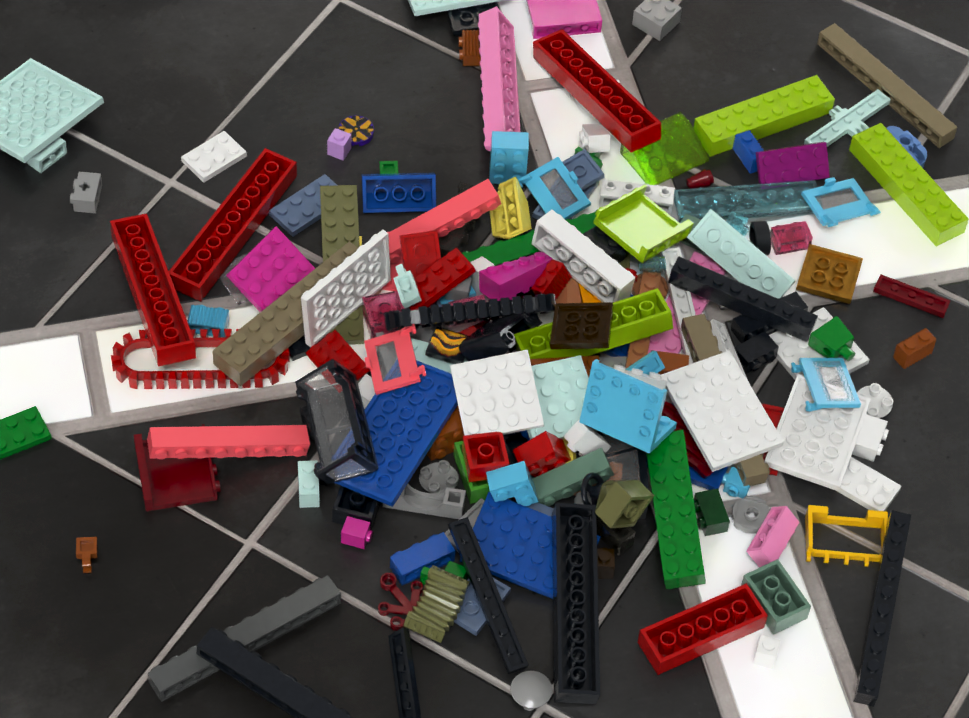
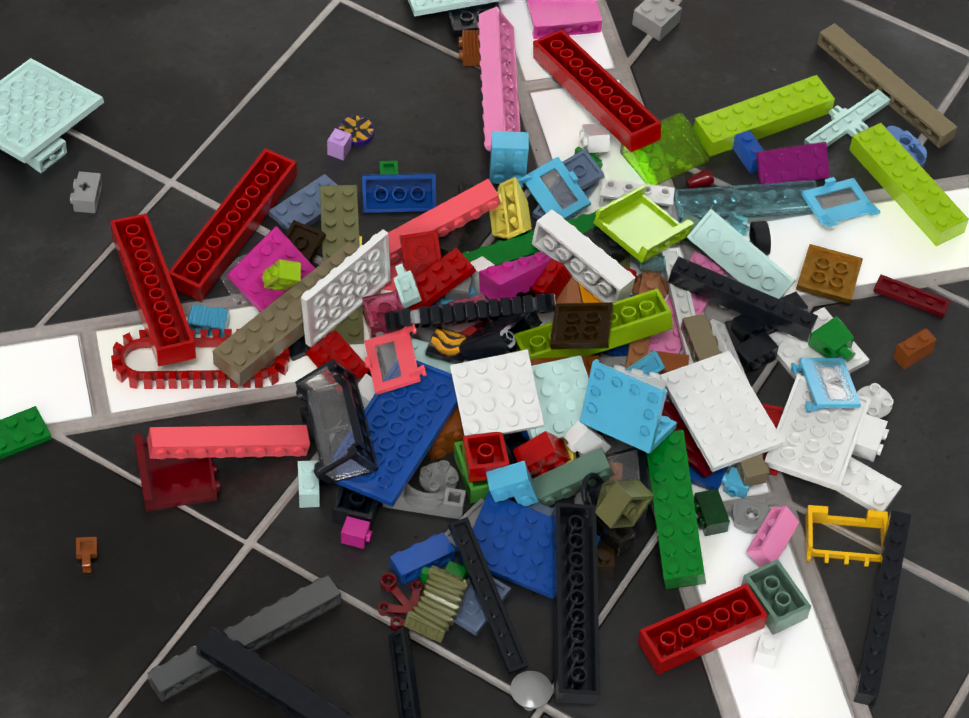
(214, 156): white plate -> none
(282, 275): none -> lime brick
(305, 239): none -> dark brown plate
(790, 237): clear pink brick -> none

